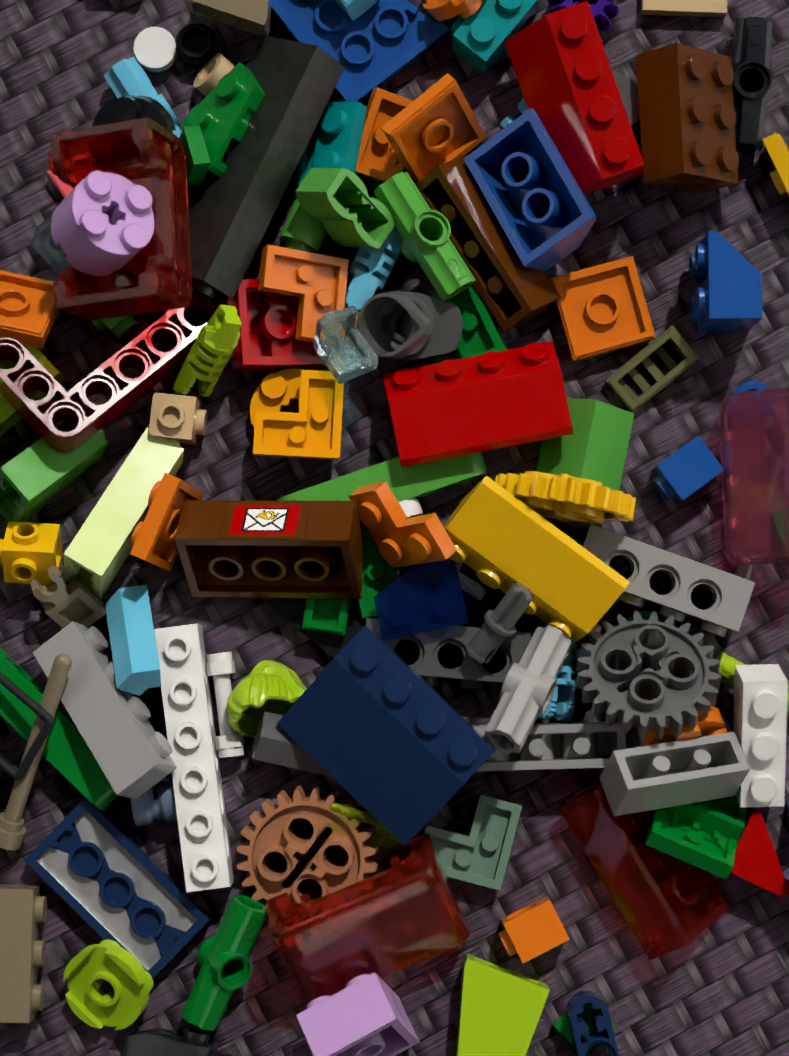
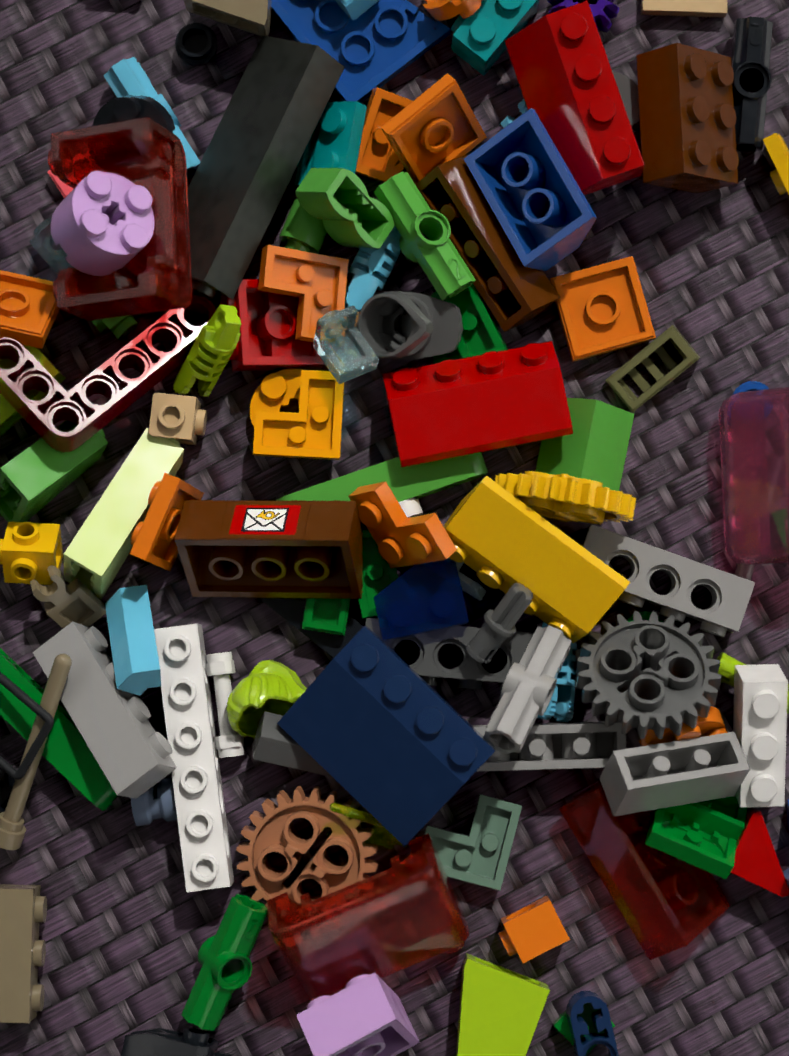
(117, 887): piece -> none
(122, 971): lime plate -> none
(155, 49): white tile -> none
(196, 154): green tile -> none
(212, 73): tan tile -> none
(226, 113): green wing -> none
(686, 471): blue brick -> none
(726, 287): blue slope -> none

